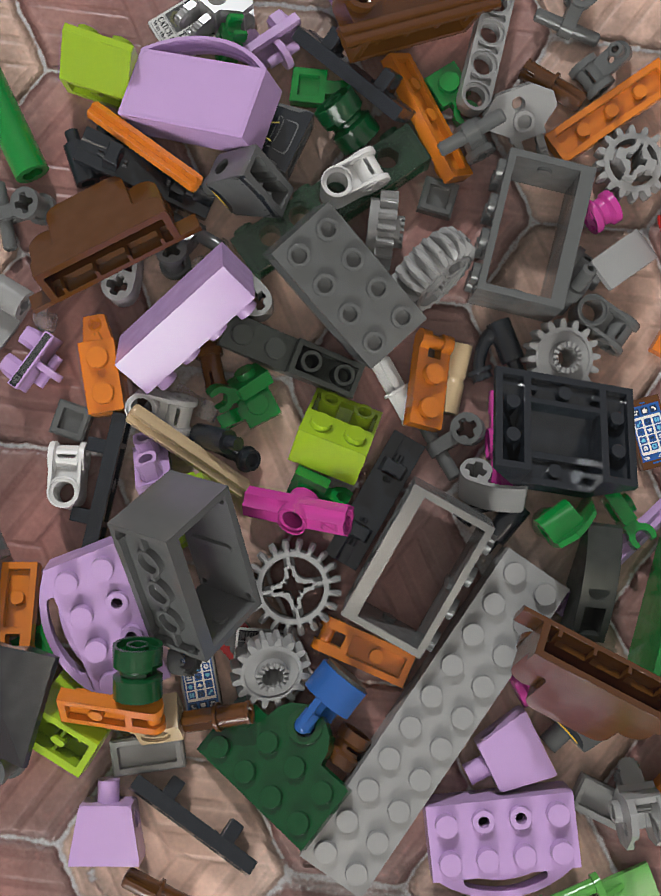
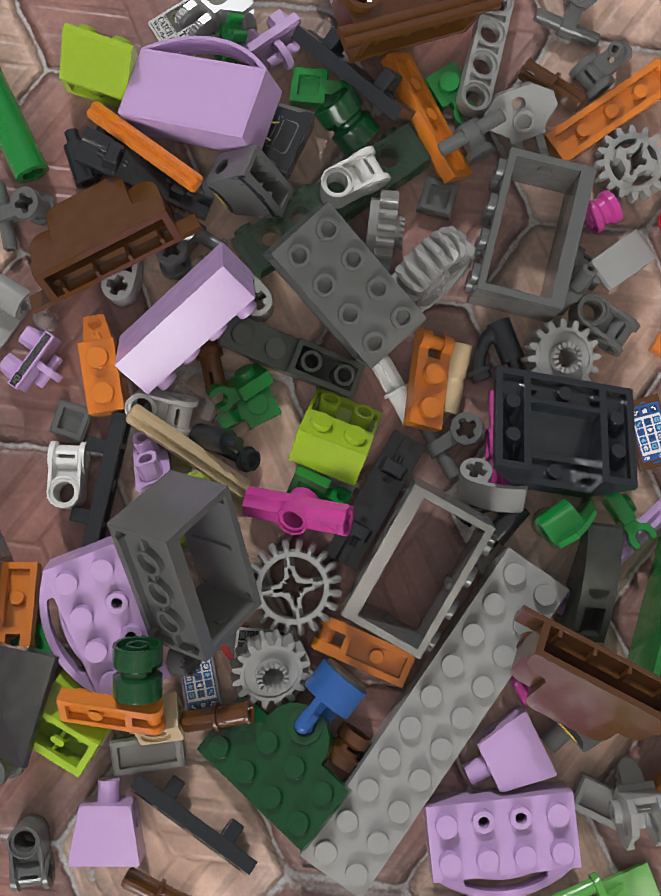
(30, 861): none -> dark grey piece

